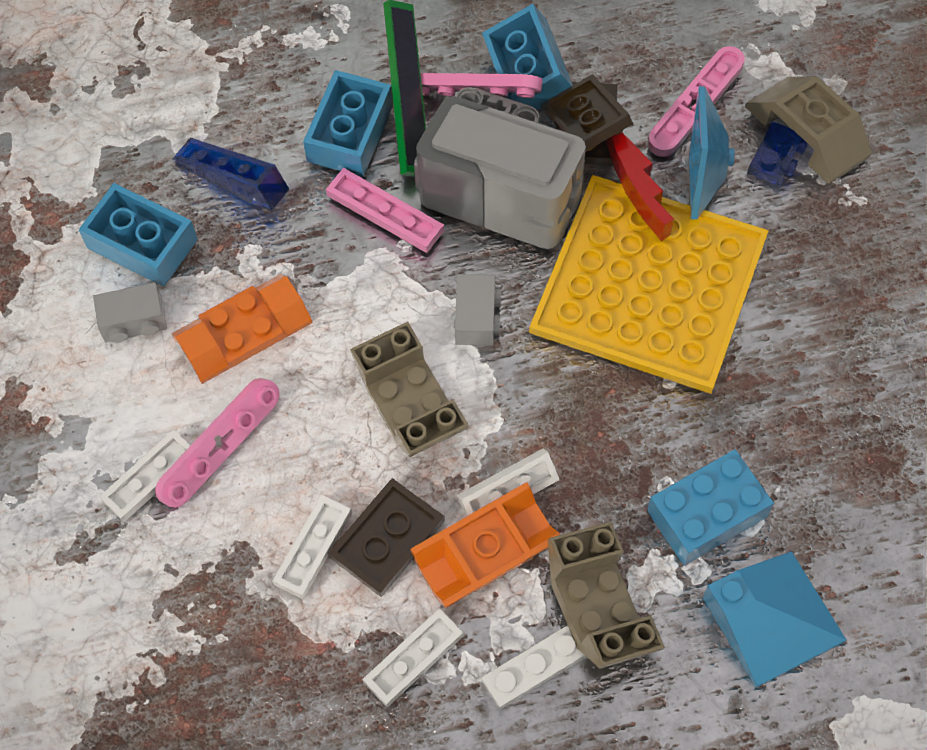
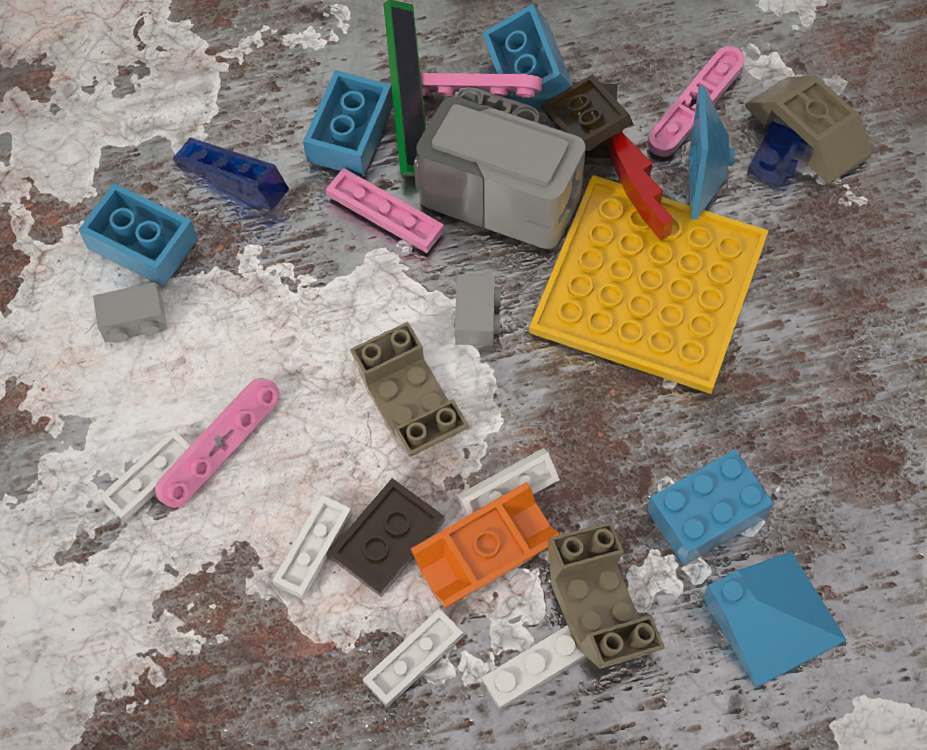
(242, 327): orange piece -> none

